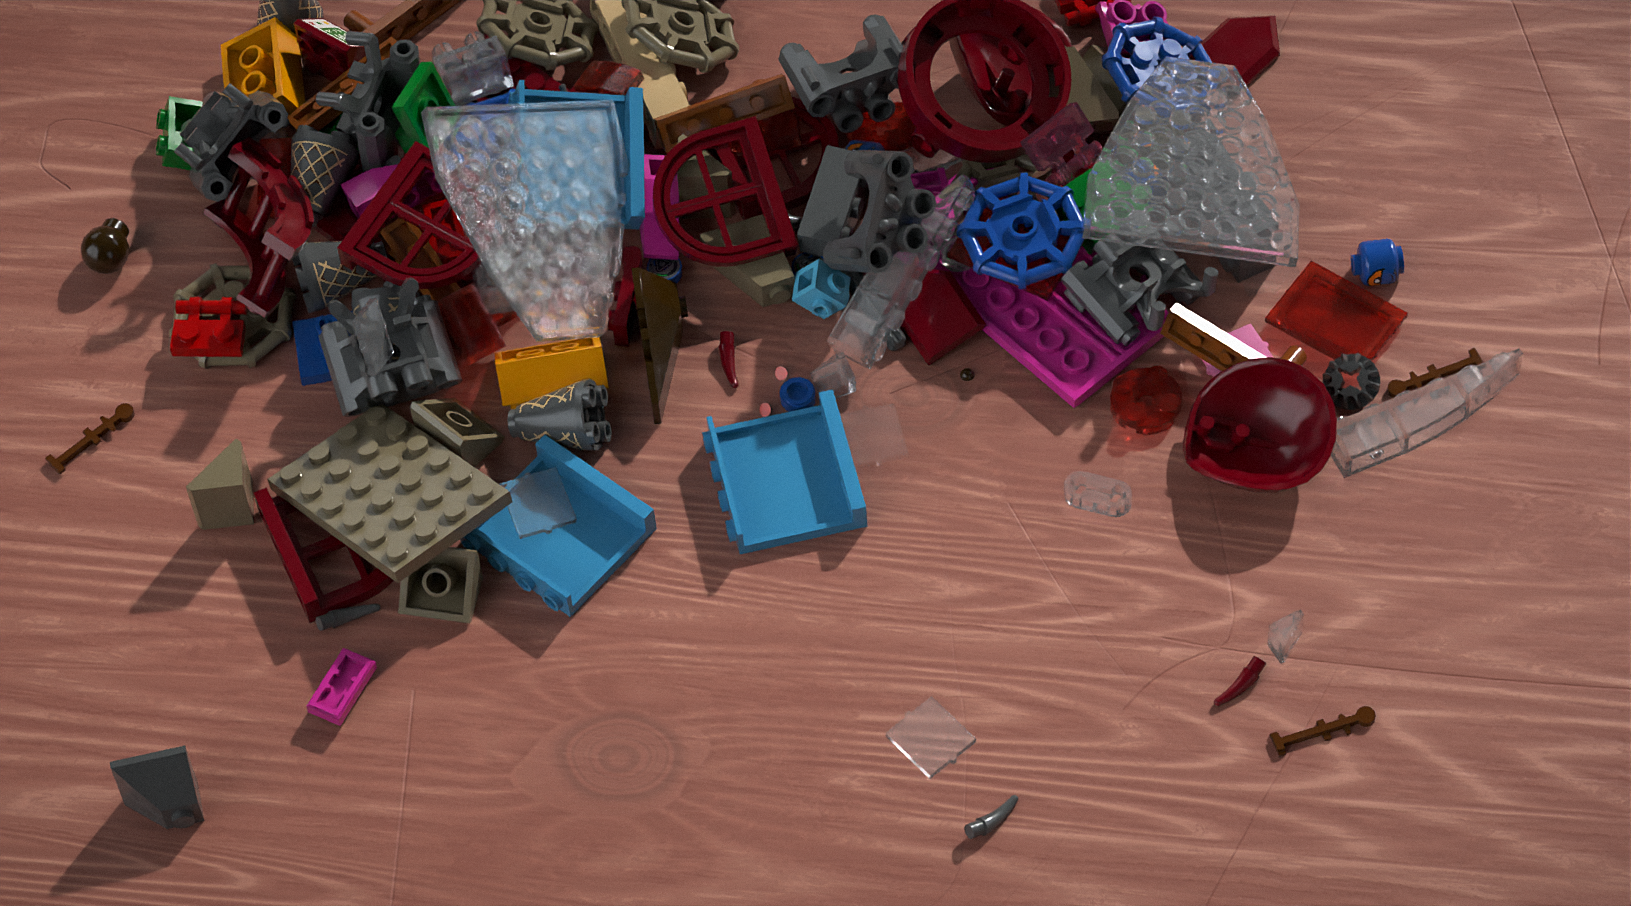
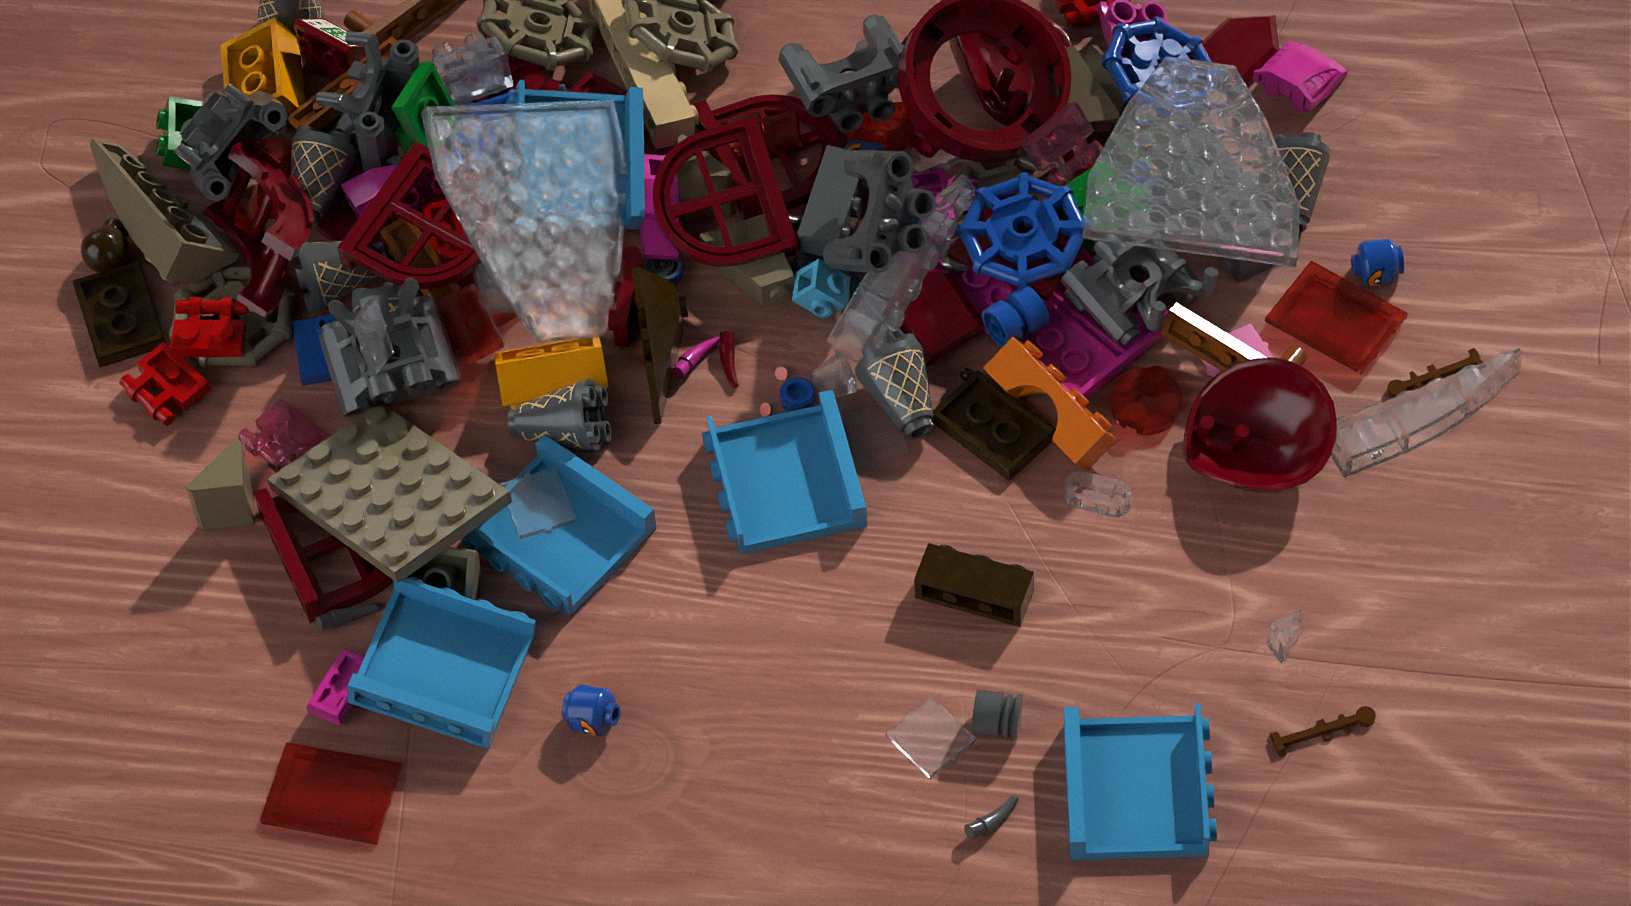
(119, 313): none -> dark brown tile
(123, 413): reddish brown piece -> none
(160, 787): dark grey slope -> none
(169, 235): none -> dark tan wedge
(175, 379): none -> red plate
(286, 428): none -> clear pink plate
(331, 793): none -> clear red piece
(443, 661): none -> dark azure panel
(456, 428): dark tan slope -> none
(590, 710): none -> blue head
(608, 78): clear red slope -> none
(692, 356): none -> dark pink helmet
(760, 99): dark orange piece -> none
(899, 383): none -> dark grey cone
(974, 584): none -> dark brown brick
(993, 425): none -> dark brown tile
(997, 714): none -> dark grey piece
(1019, 315): none -> blue wheel
(1078, 431): none -> orange arch
(1138, 786): none -> dark azure panel
(1243, 682): dark red helmet -> none
(1300, 75): none -> dark pink slope
(1306, 166): none -> dark grey cone
(1351, 397): dark grey gear -> none

